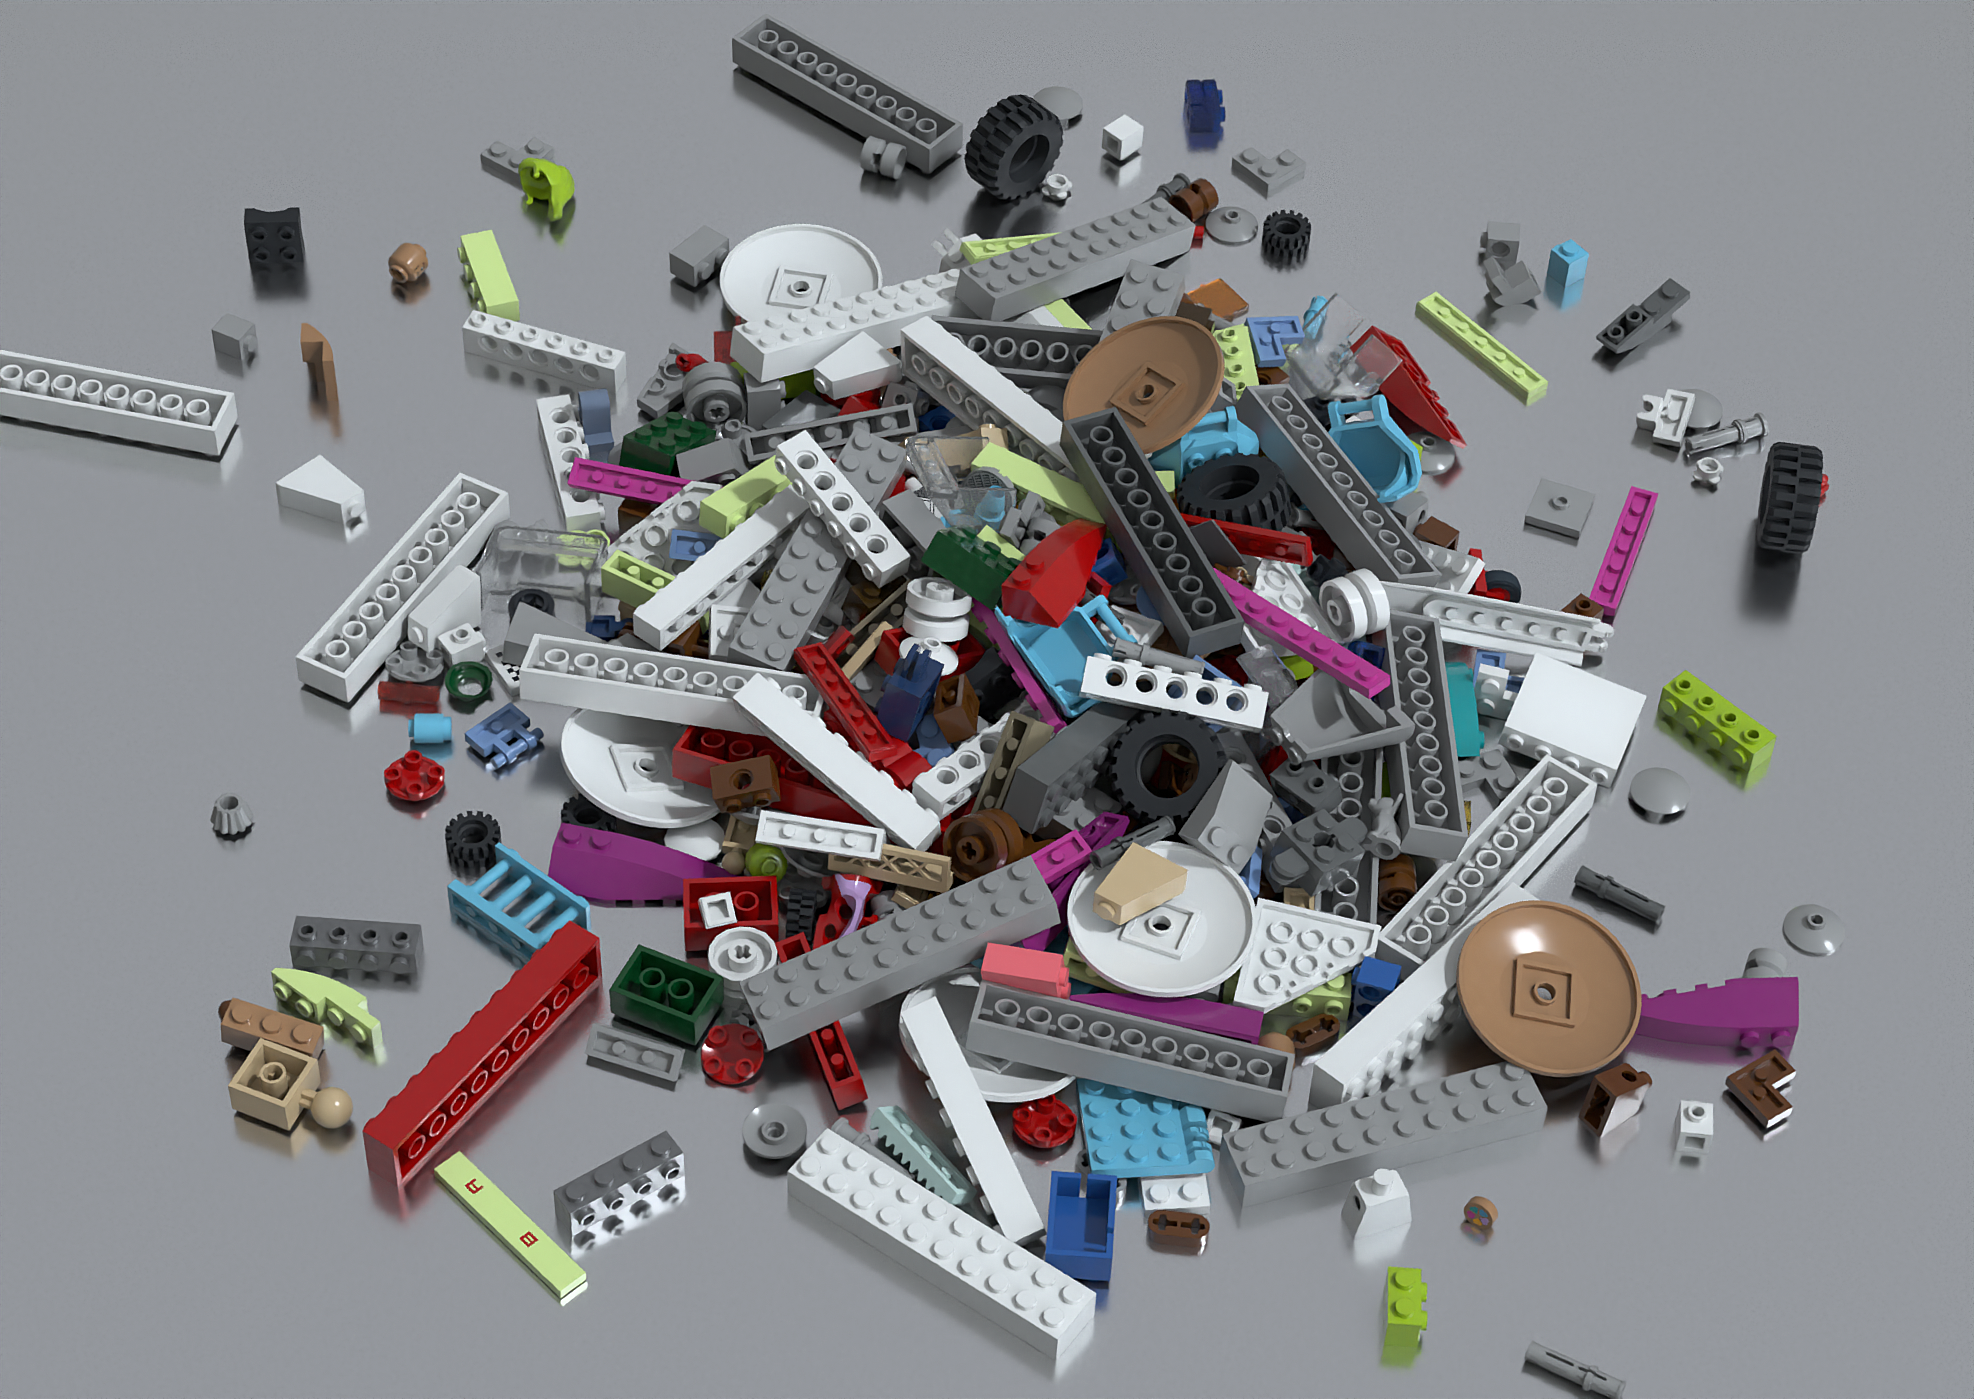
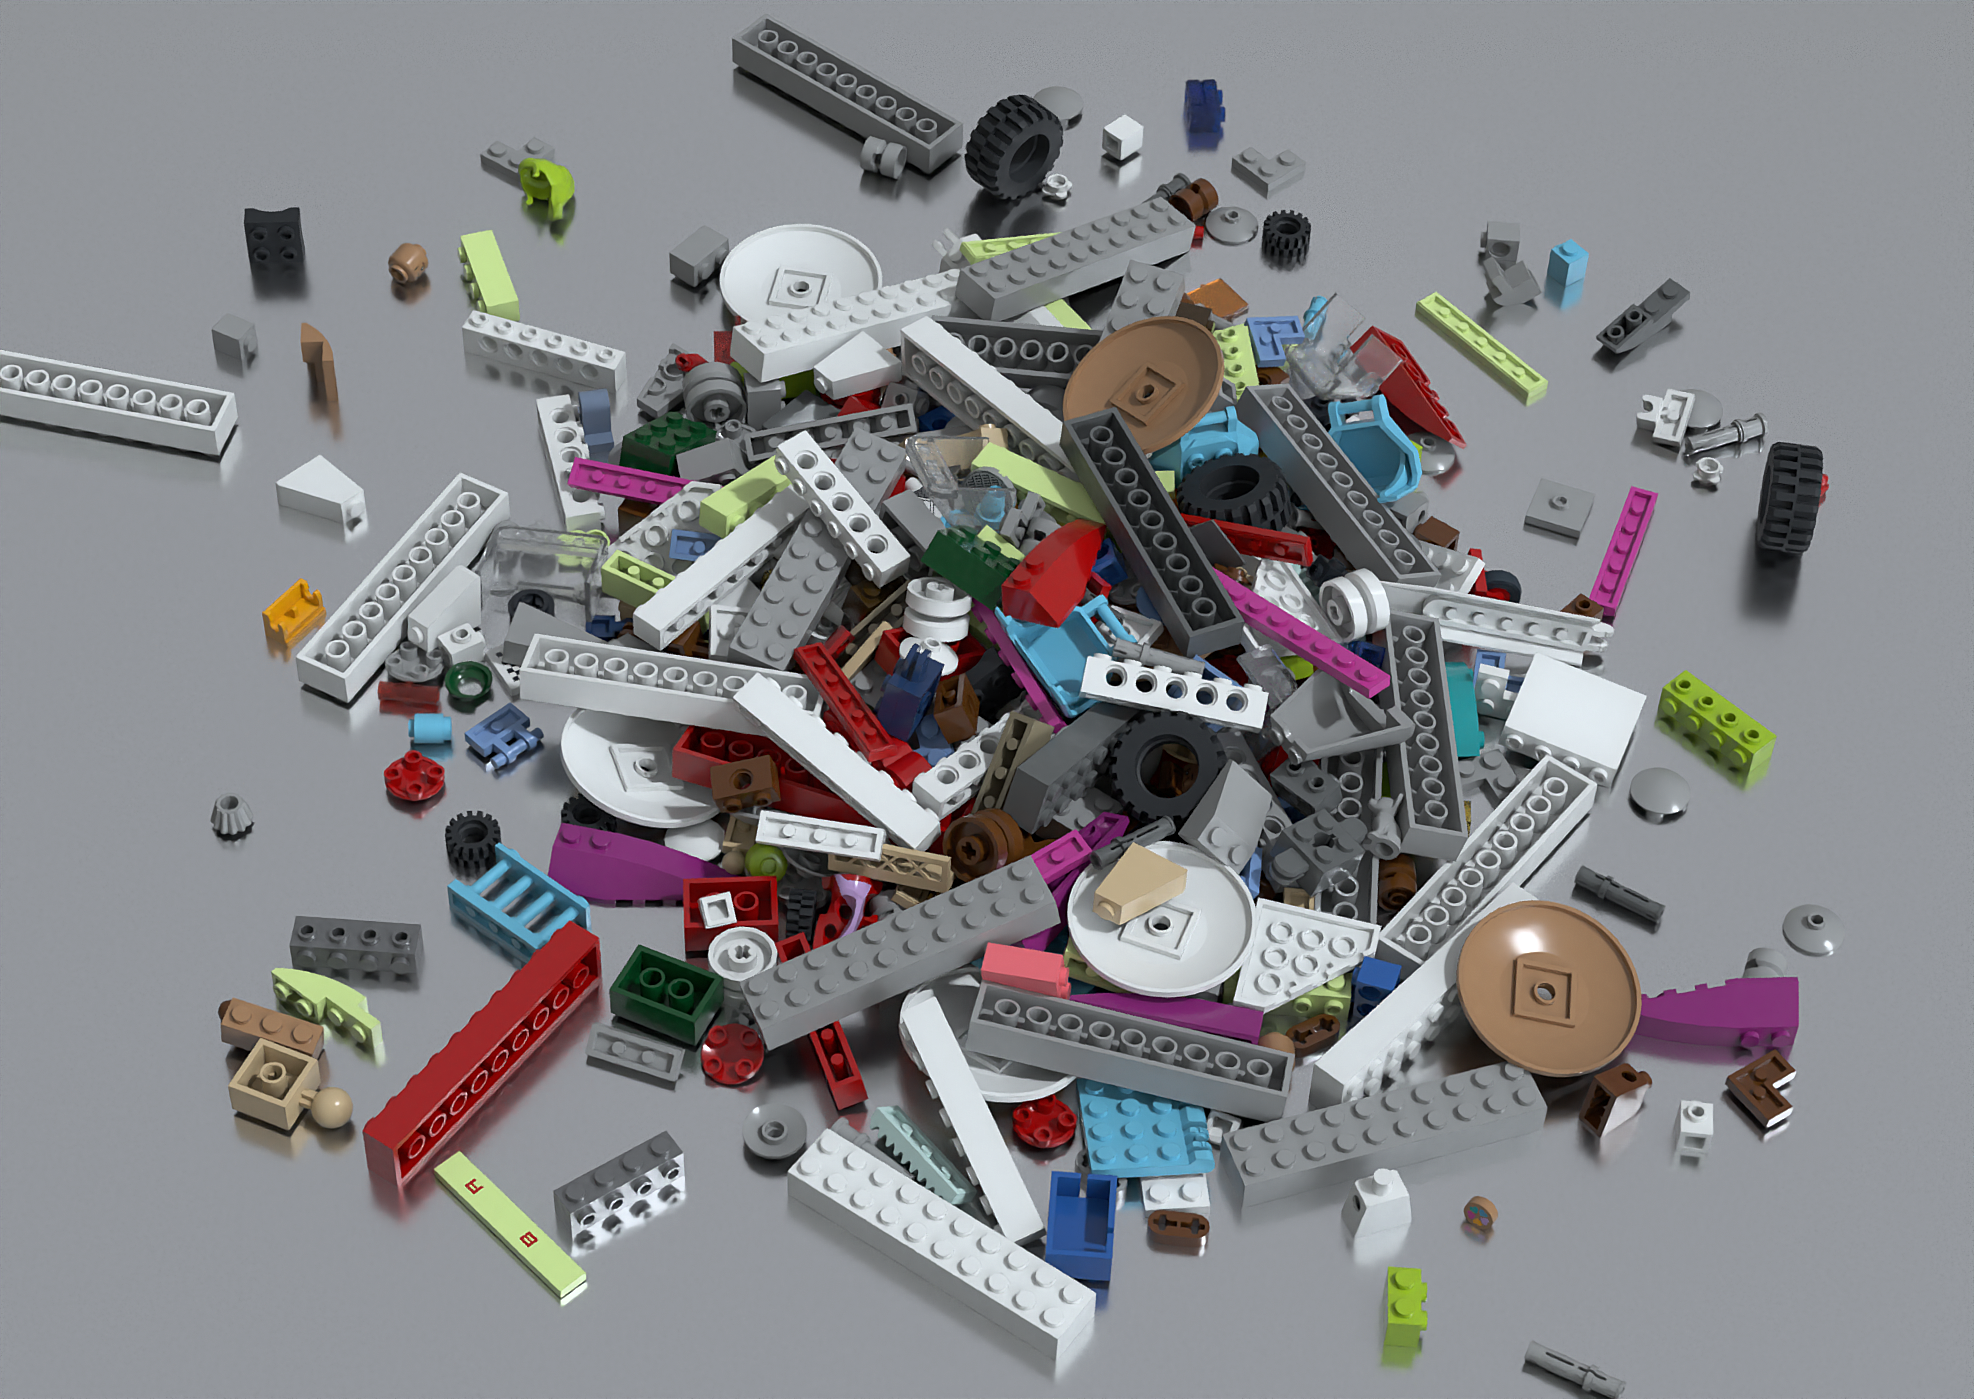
(293, 613): none -> light orange hinge

